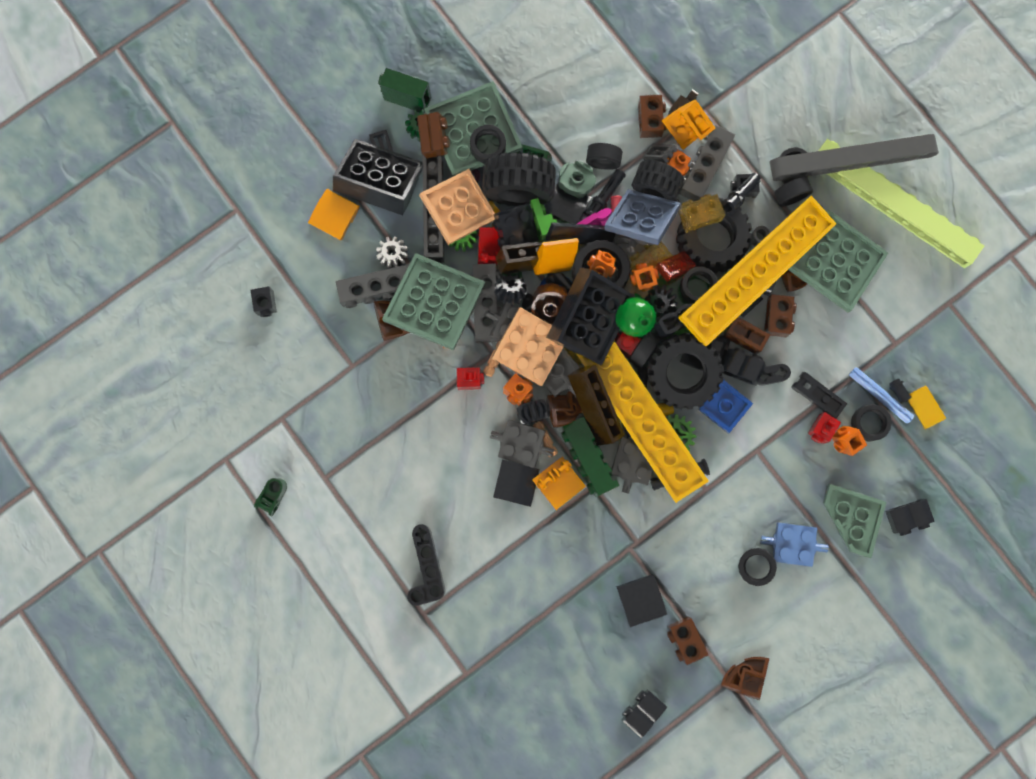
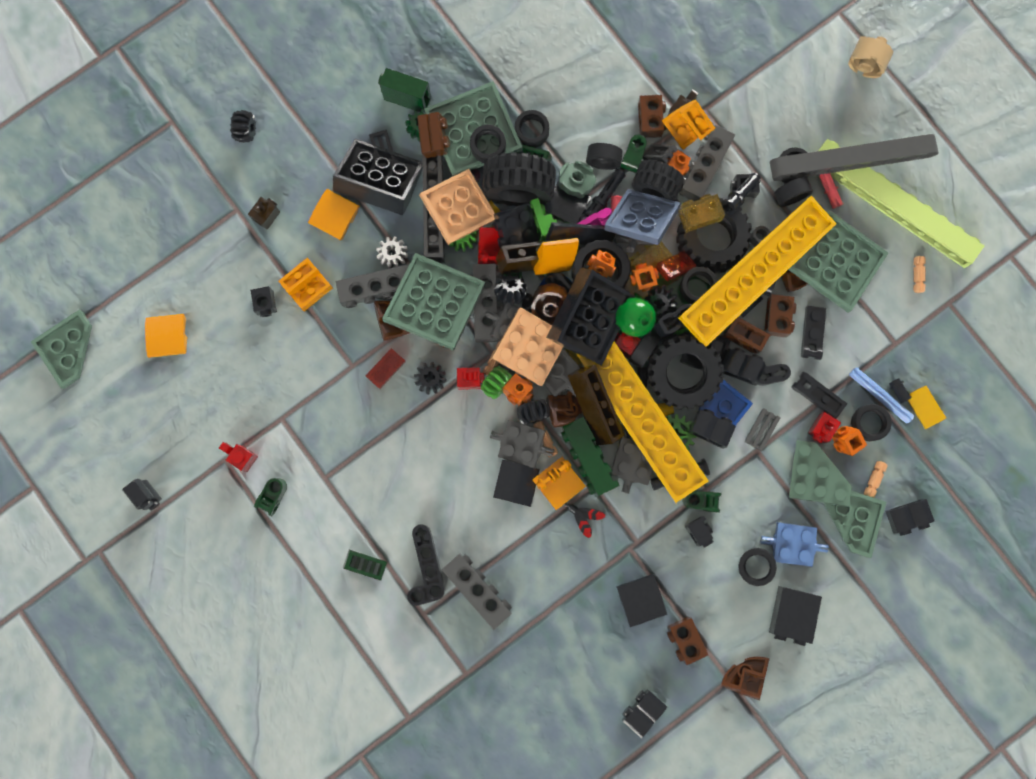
(65, 348): none -> sand green plate
(142, 495): none -> black brick
(165, 335): none -> light orange slope
(239, 456): none -> red brick
(243, 126): none -> black gear
(264, 212): none -> dark brown brick
(305, 284): none -> light orange slope
(348, 560): none -> dark green slope
(385, 368): none -> clear red plate
(426, 373): none -> black gear
(492, 617): none -> dark grey brick
(495, 381): none -> bright green gear
(532, 115): none -> black tyre
(581, 514): none -> piece
(634, 155): none -> dark green piece
(700, 532): none -> black brick
(706, 501): none -> dark green piece
(712, 428): none -> black brick
(770, 415): none -> dark grey tile
(795, 615): none -> black brick
(813, 332): none -> black plate
(817, 477): none -> sand green plate
(831, 190): none -> coral axle
(871, 56): none -> tan brick
(875, 479): none -> light nougat axle
(919, 274): none -> light nougat axle

